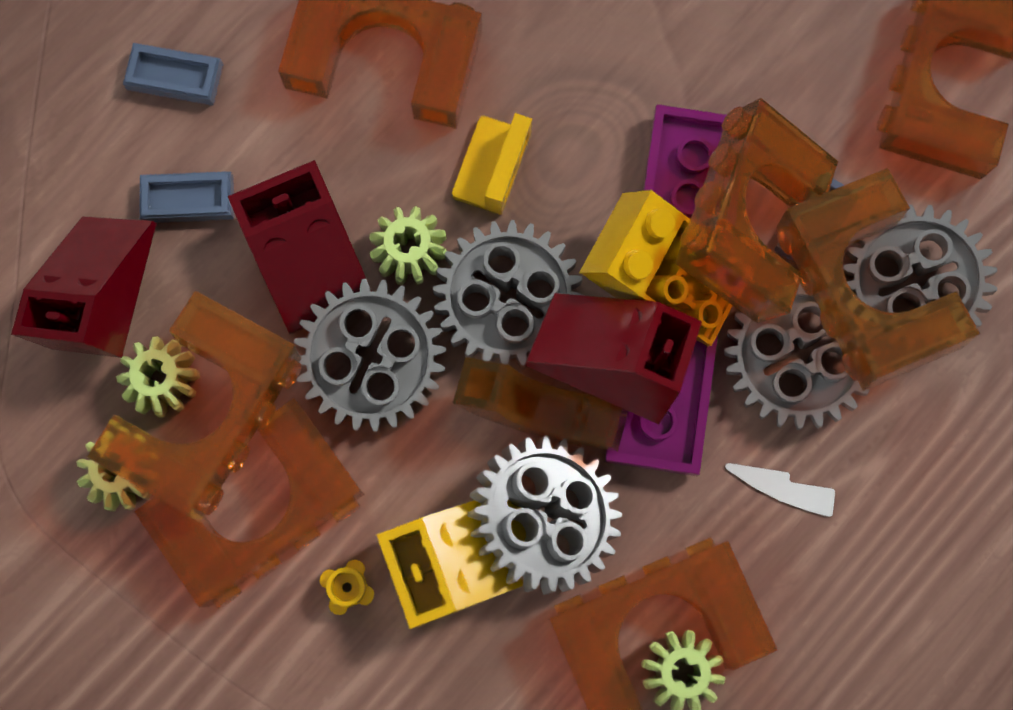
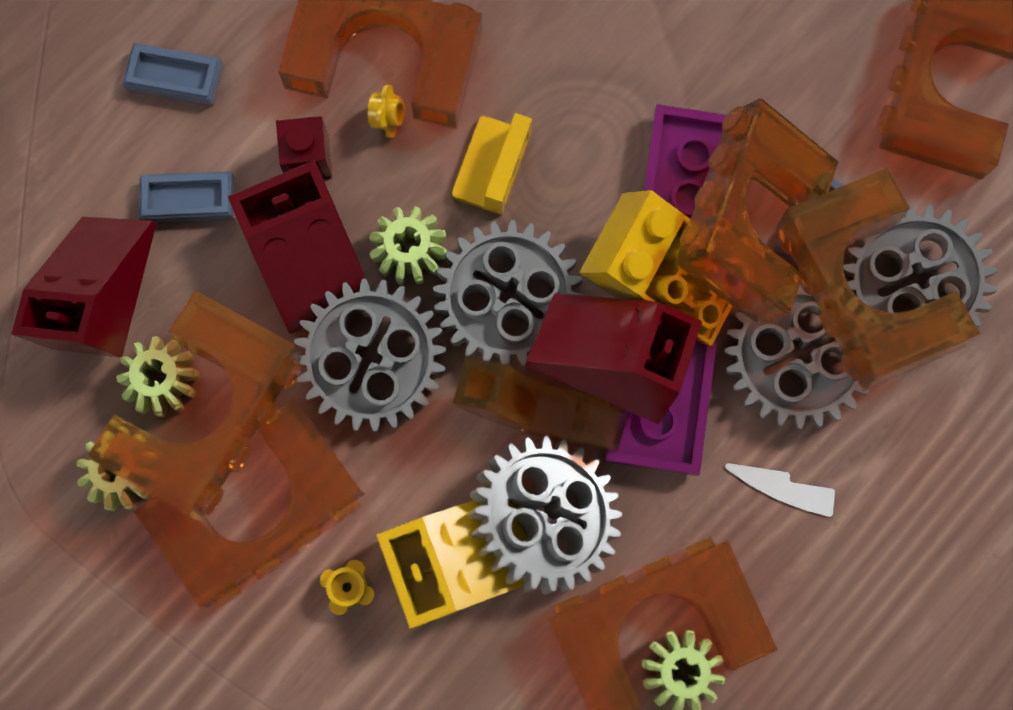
(302, 142): none -> dark red brick
(386, 111): none -> yellow plate

